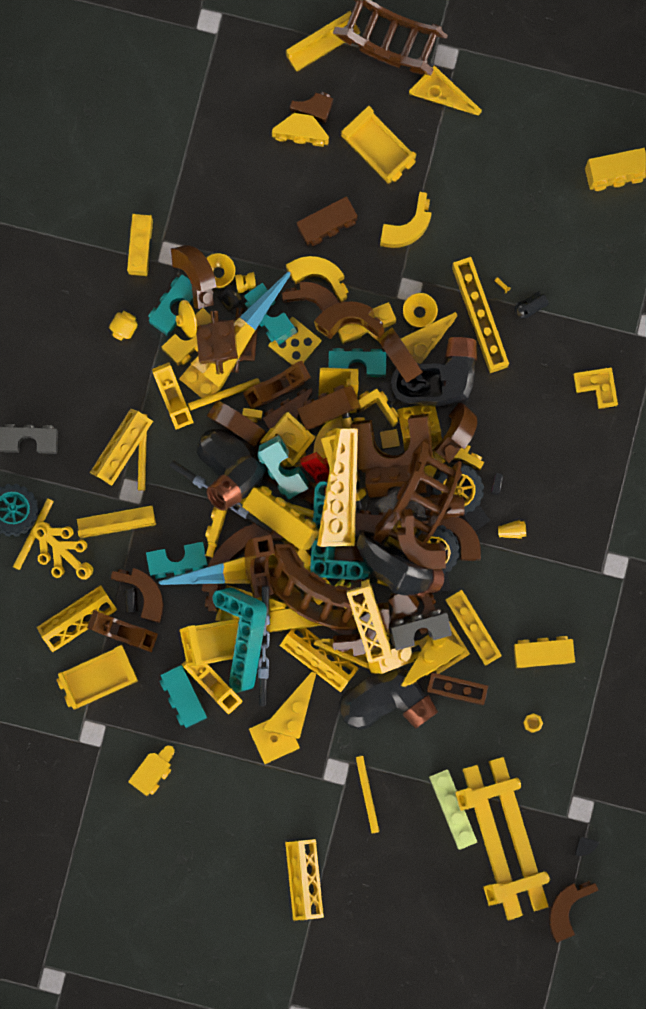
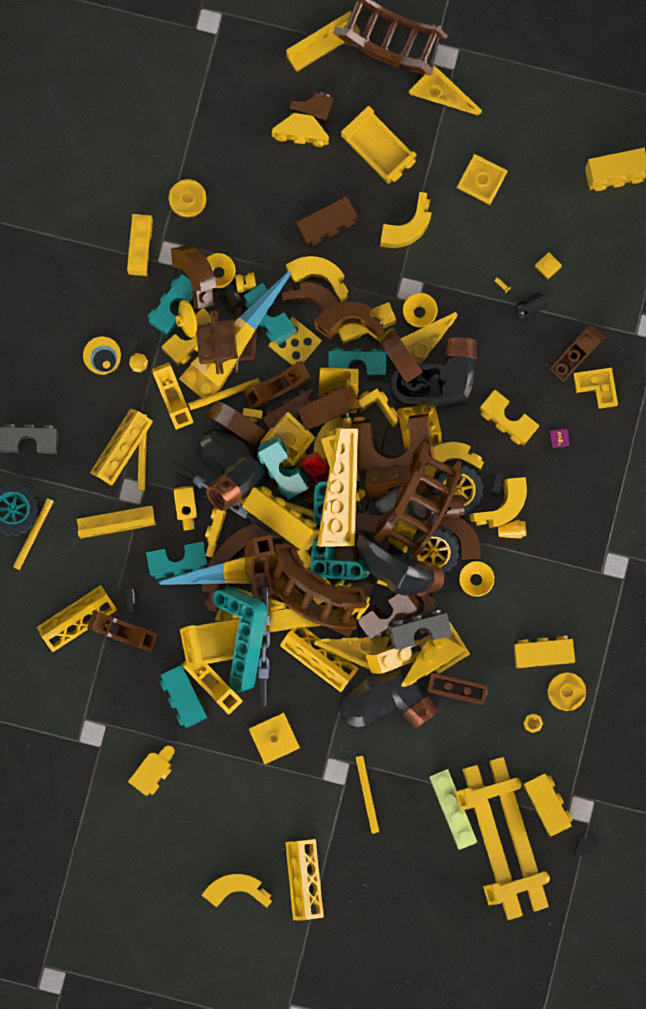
(60, 549): yellow plant -> none
(97, 678): yellow panel -> none
(102, 355): none -> tile
(123, 325): yellow head -> none
(138, 362): none -> yellow tile
(152, 595): reddish brown arch -> none
(186, 497): none -> yellow torso
(187, 198): none -> yellow tile
(236, 882): none -> yellow arch
(291, 715): yellow wing -> none
(354, 641): reddish brown arch -> none
(377, 622): yellow fence -> none
(389, 438): yellow piece -> none
(423, 554): reddish brown arch -> none
(459, 434): reddish brown arch -> none
(473, 627): yellow plate -> none
(476, 568): none -> yellow piece
(480, 315): yellow brick -> none
(482, 179): none -> yellow plate
(513, 501): none -> yellow arch
(519, 430): none -> yellow arch
(548, 266): none -> yellow plate
(548, 804): none -> yellow brick
(559, 438): none -> magenta tile
(560, 908): reddish brown arch -> none
(566, 691): none -> yellow tile
(577, 352): none -> reddish brown slope

